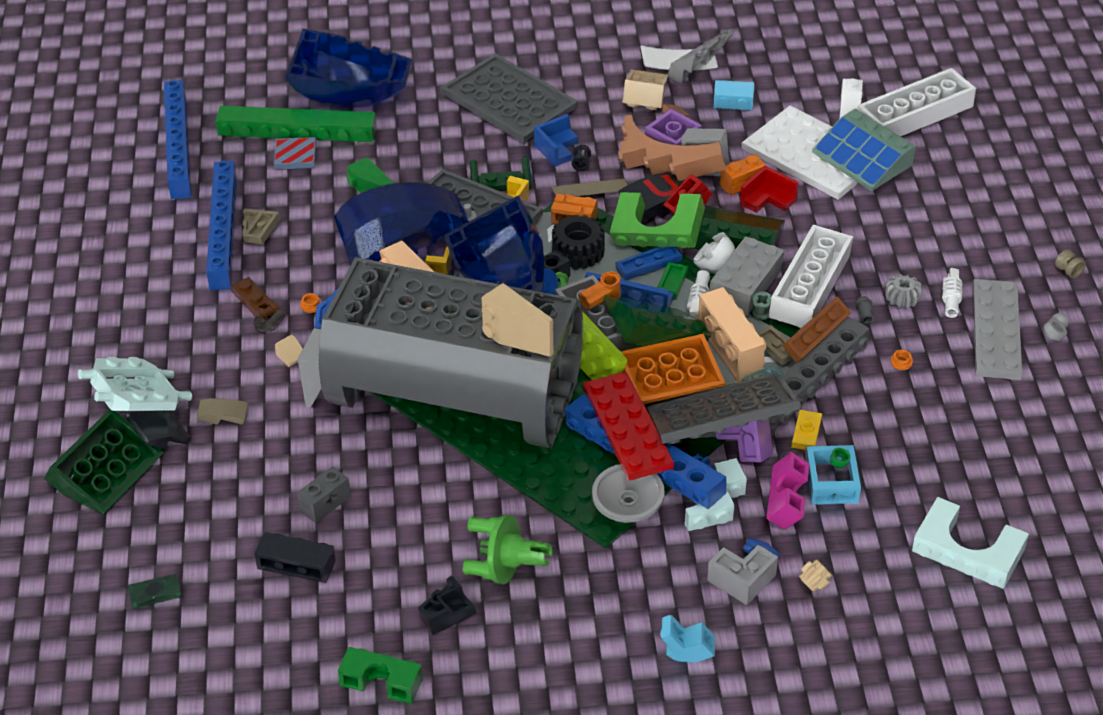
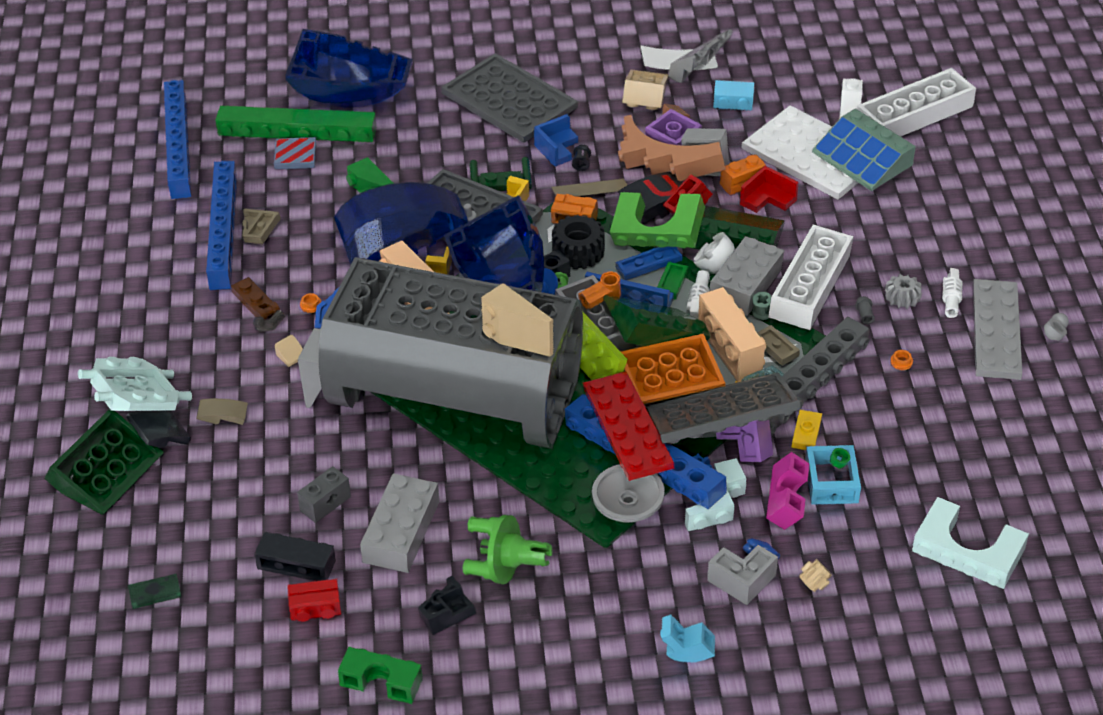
(314, 600): none -> red brick
(400, 523): none -> light grey brick
(816, 329): dark orange plate -> none
(1068, 262): dark tan wheel -> none

